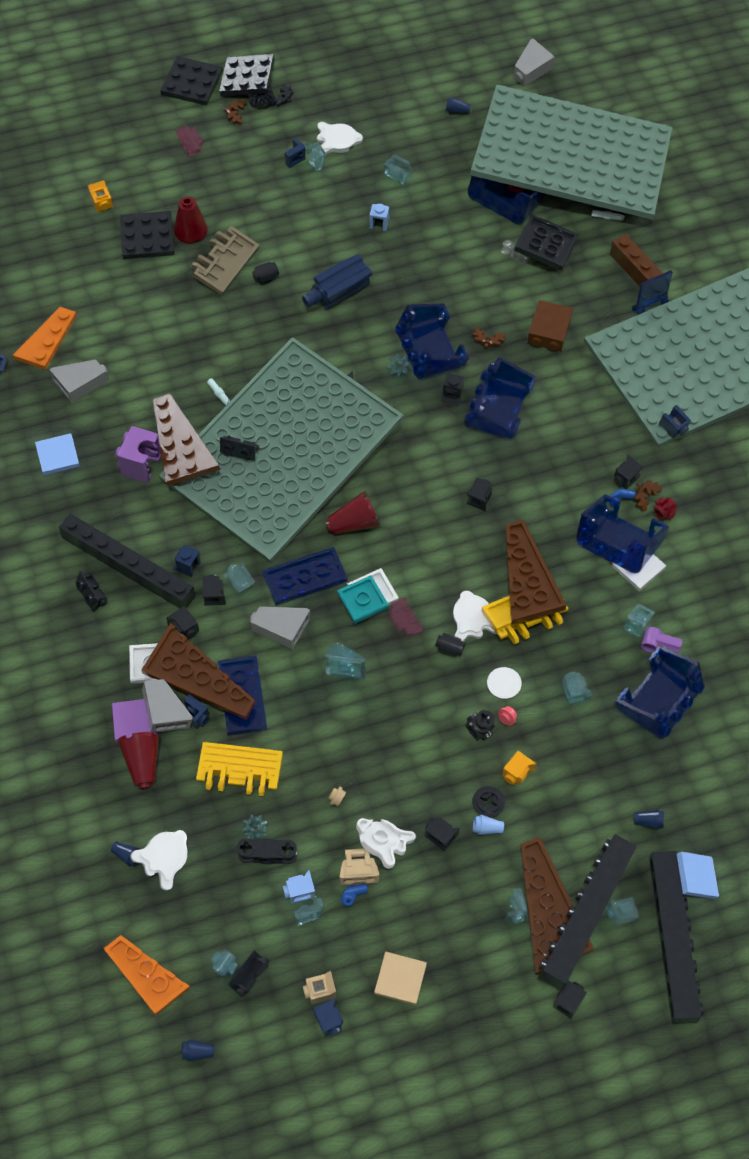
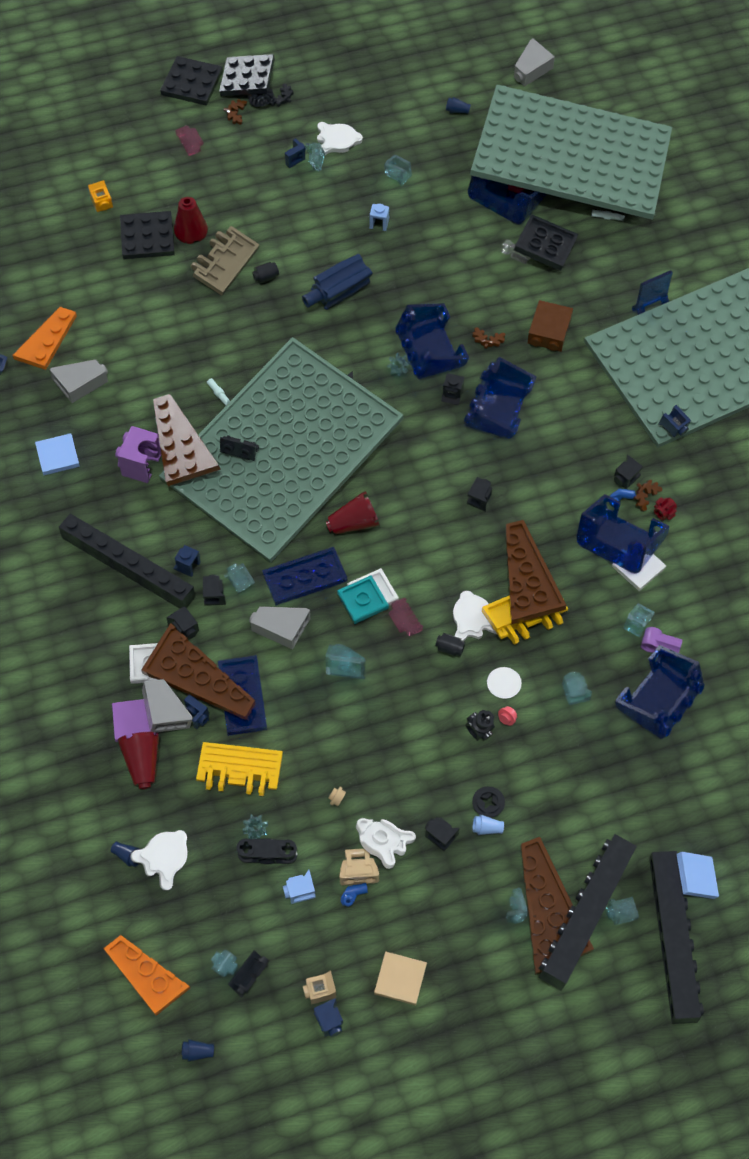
(86, 585): black hinge -> none
(309, 913): clear light blue bracket -> none
(518, 768): light orange window -> none
(570, 999): black brick -> none
(633, 260): reddish brown brick -> none
(652, 819): dark blue cone -> none

